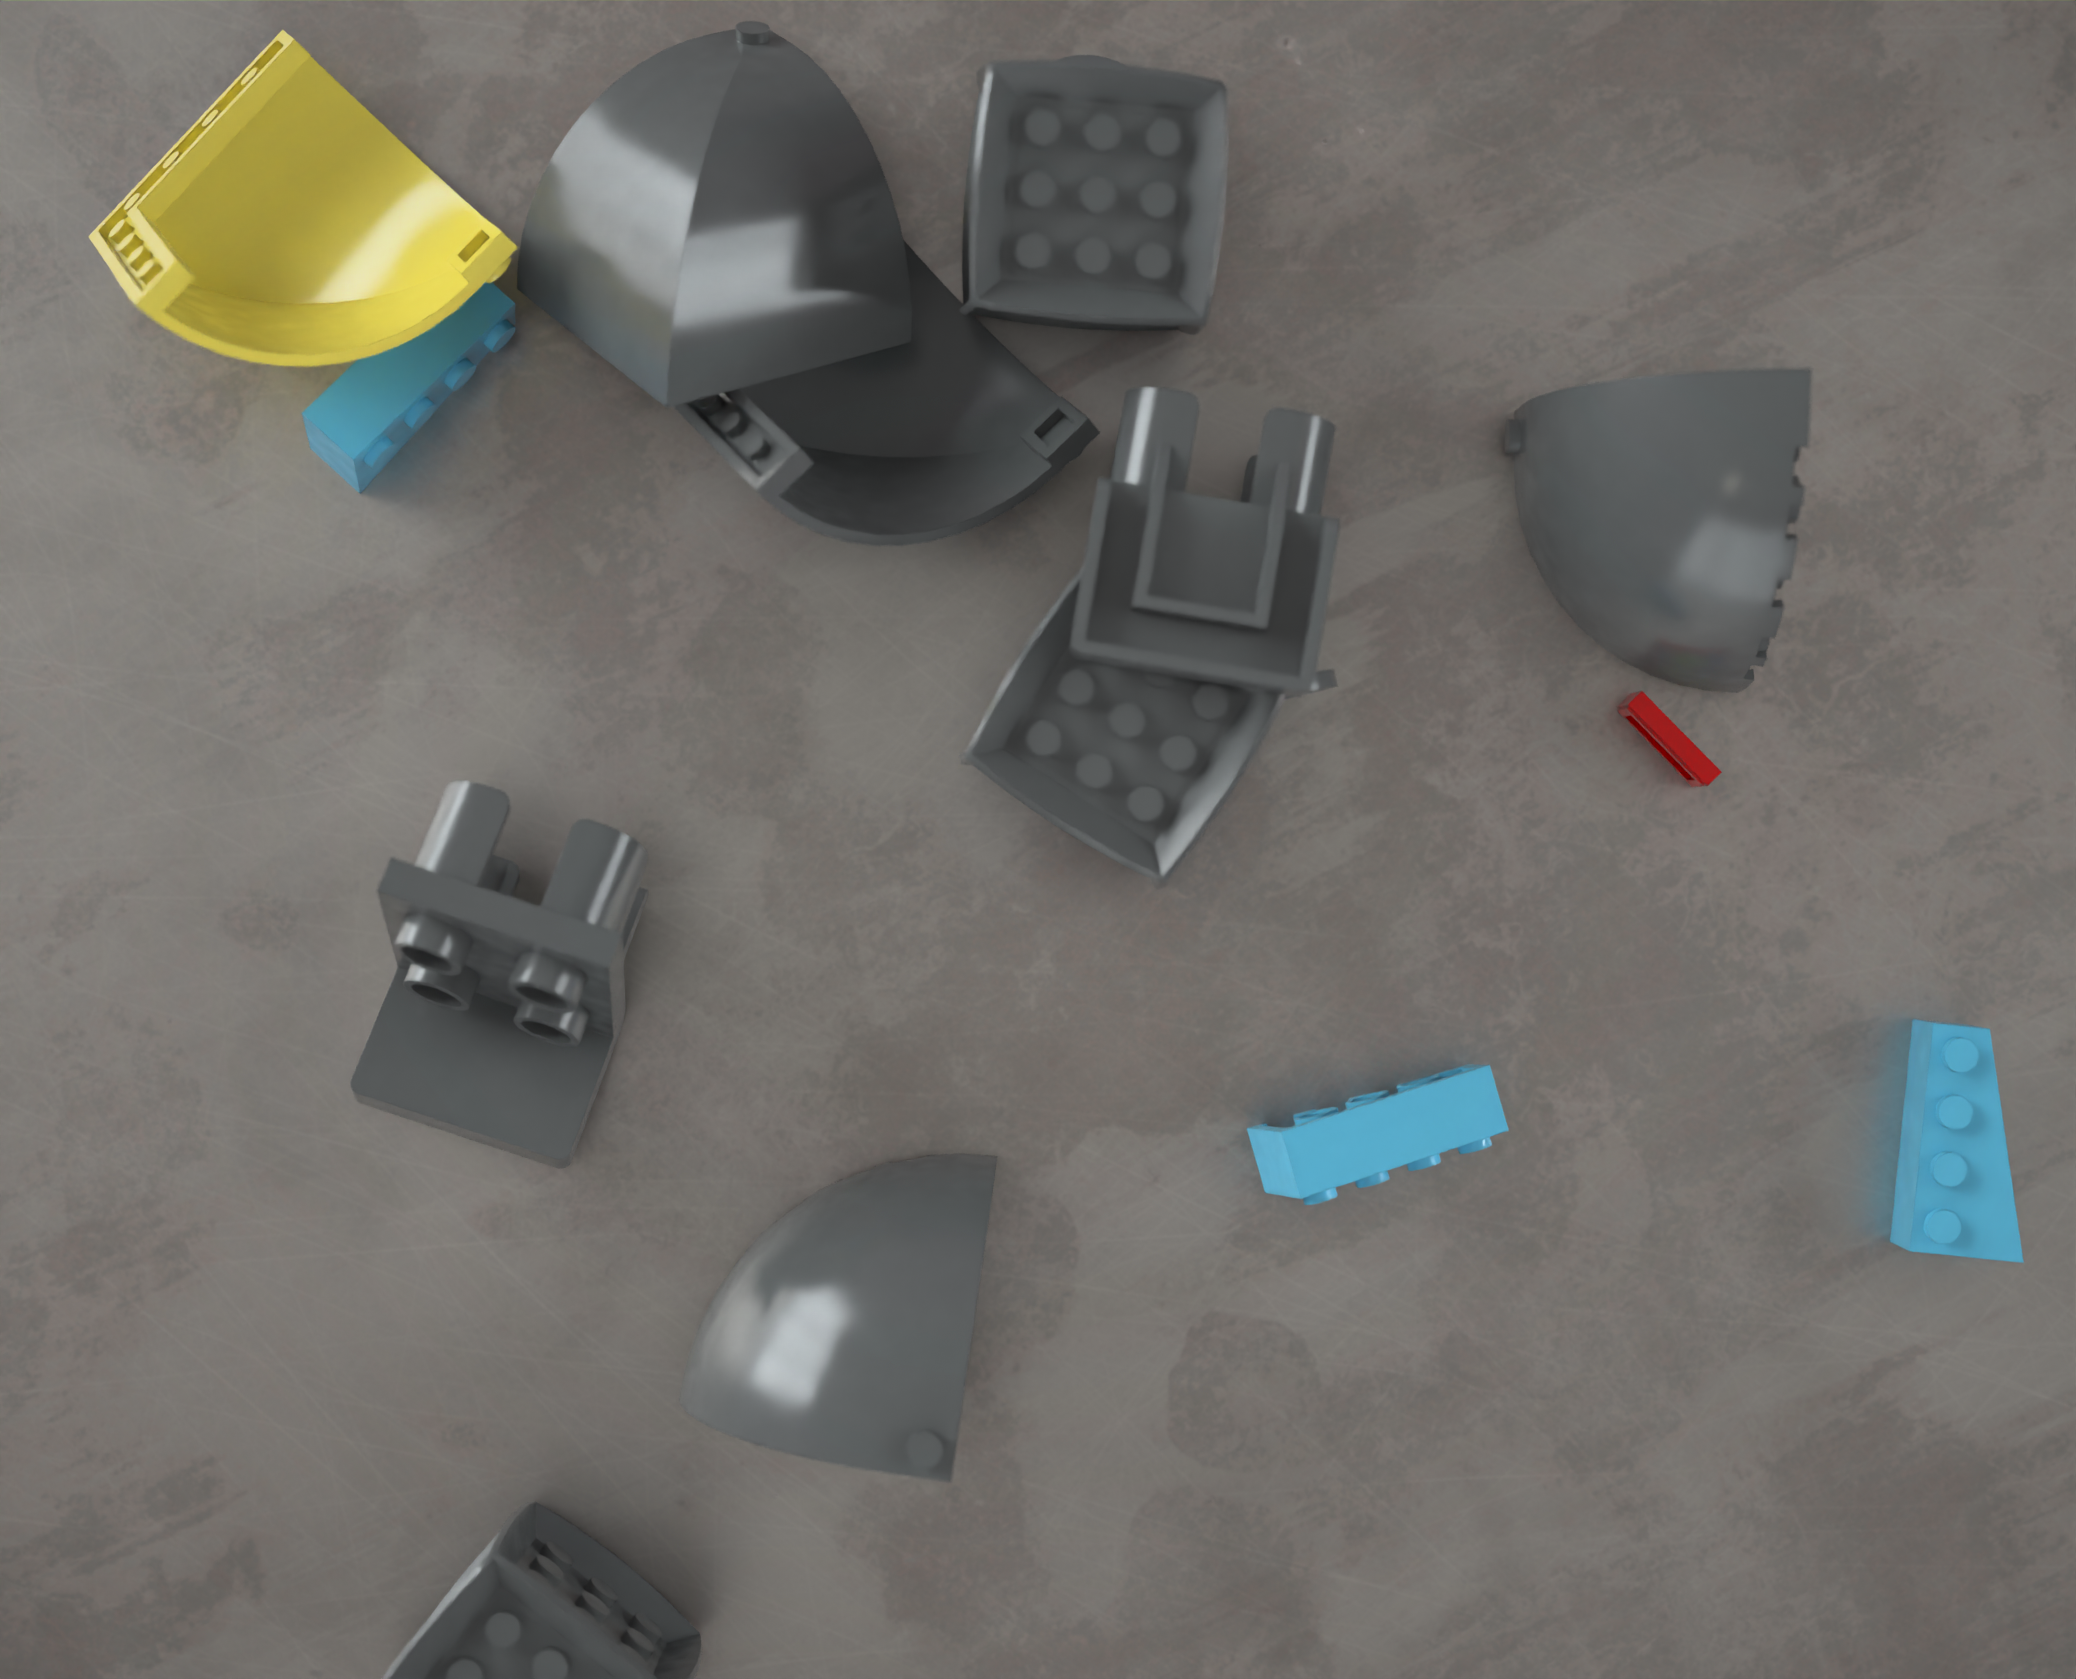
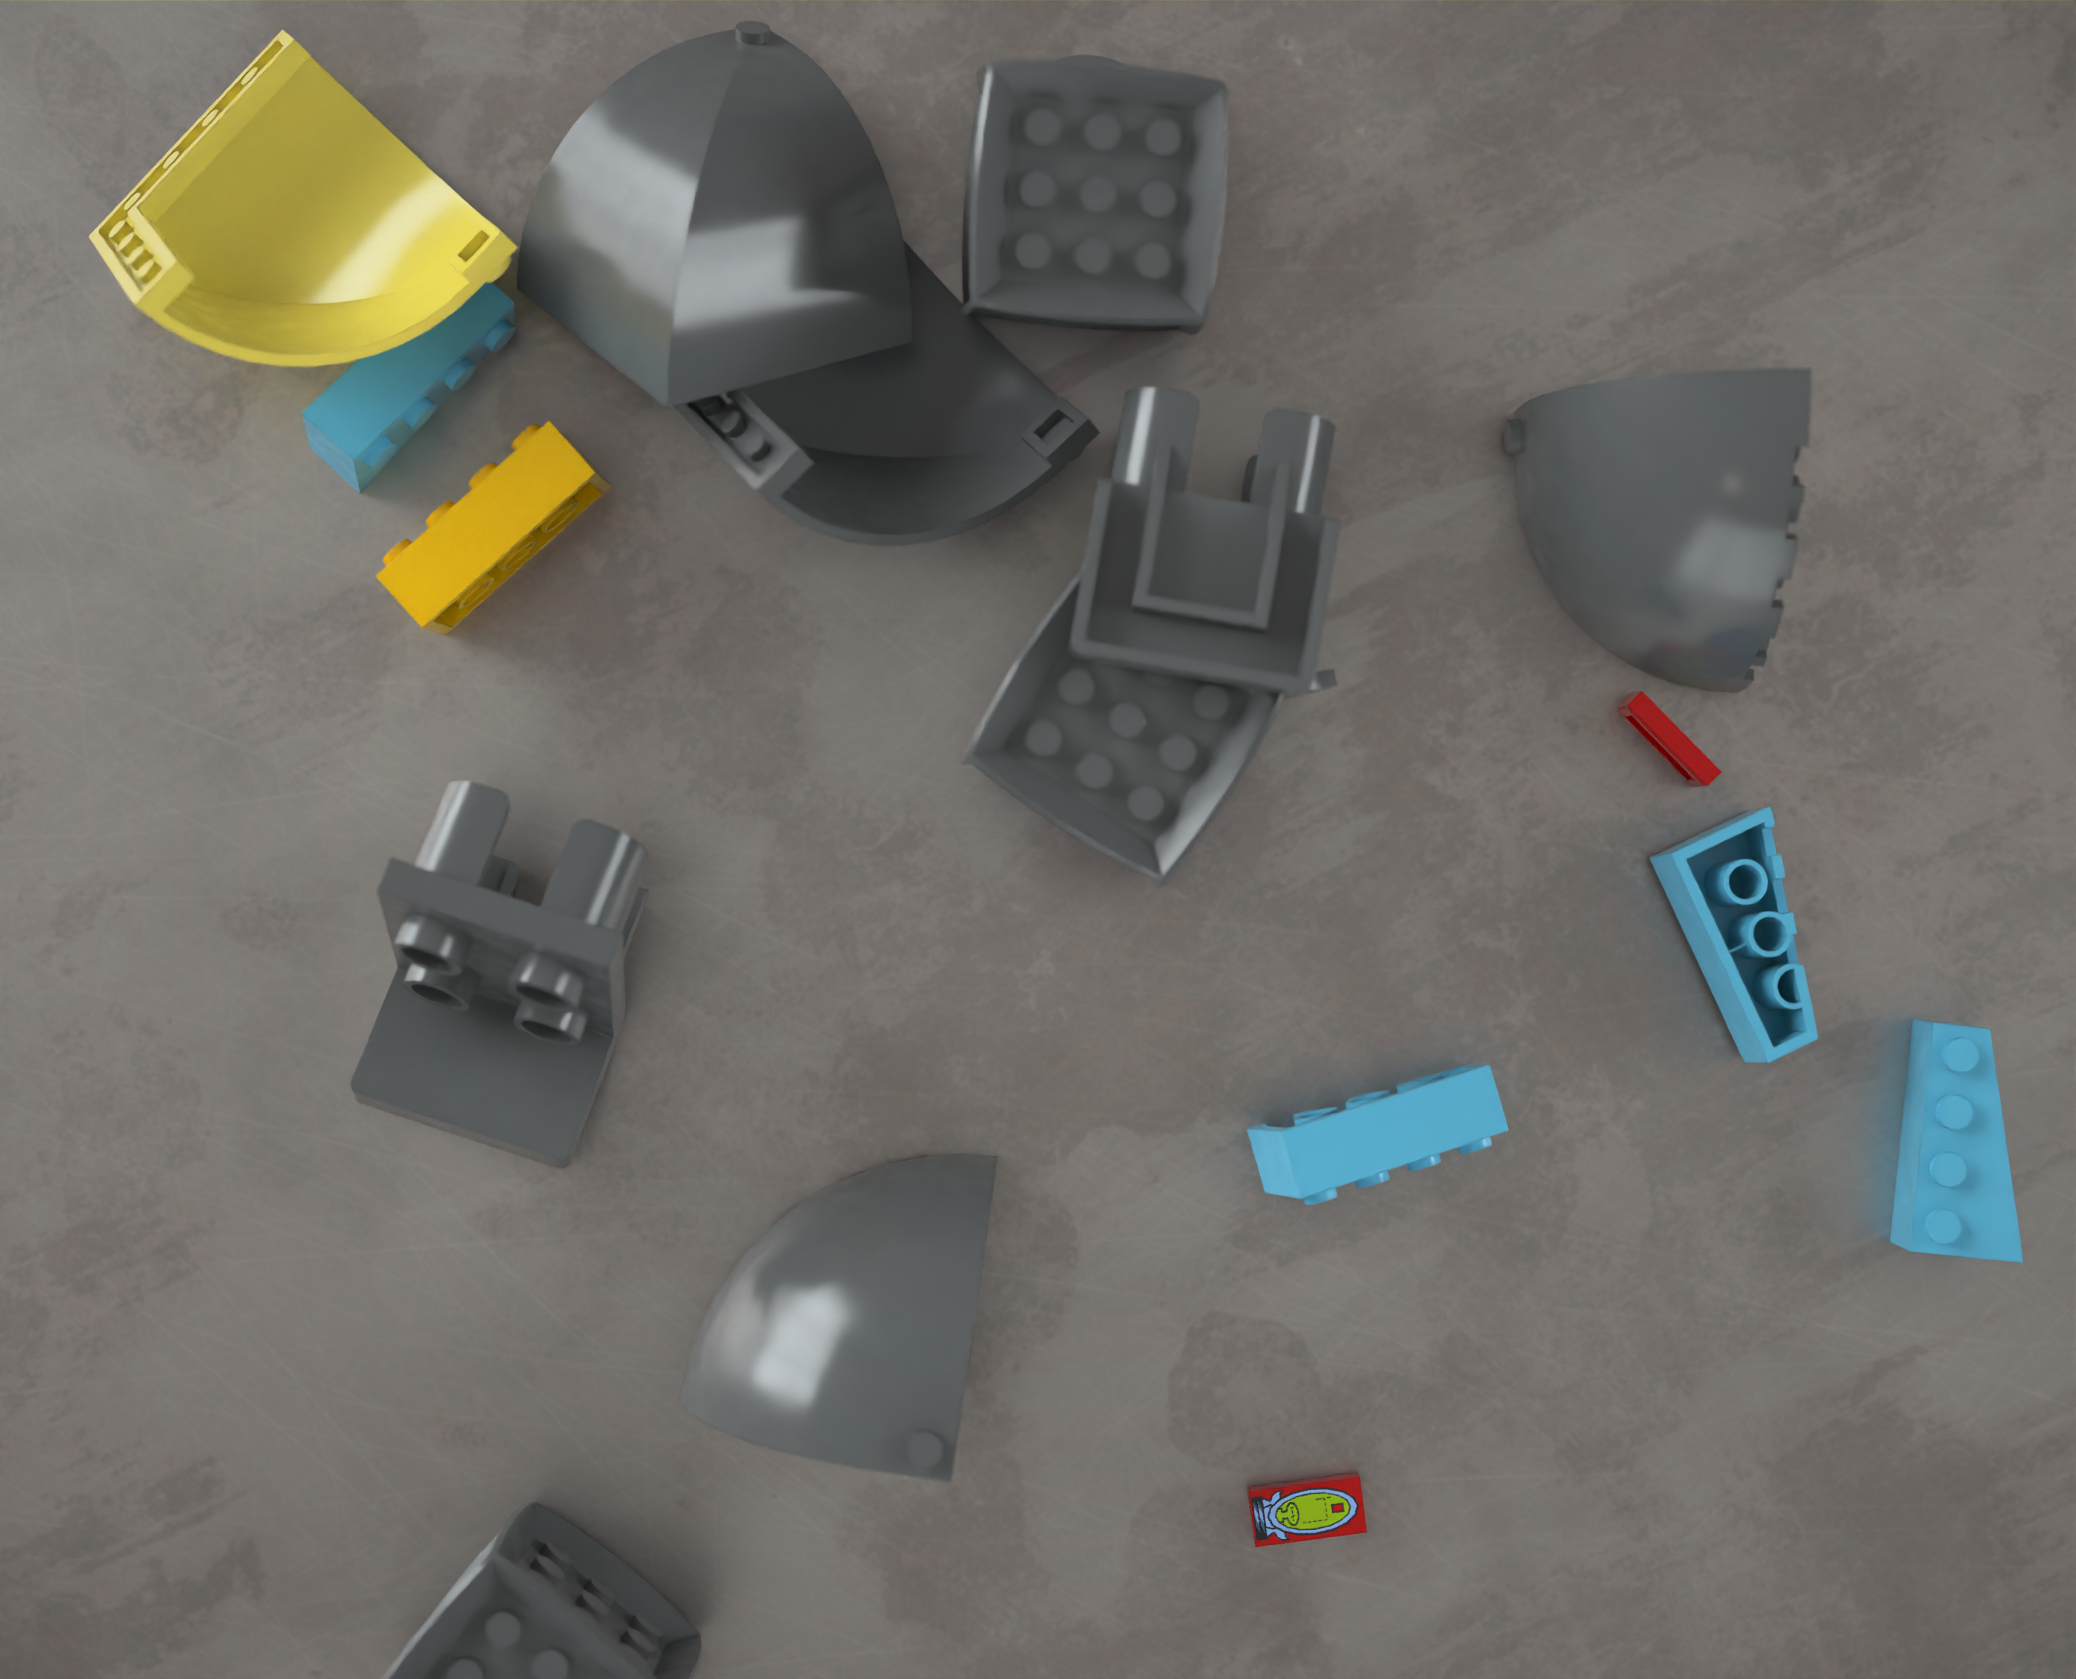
(492, 528): none -> yellow brick
(1306, 1509): none -> tile
(1740, 930): none -> medium azure wedge

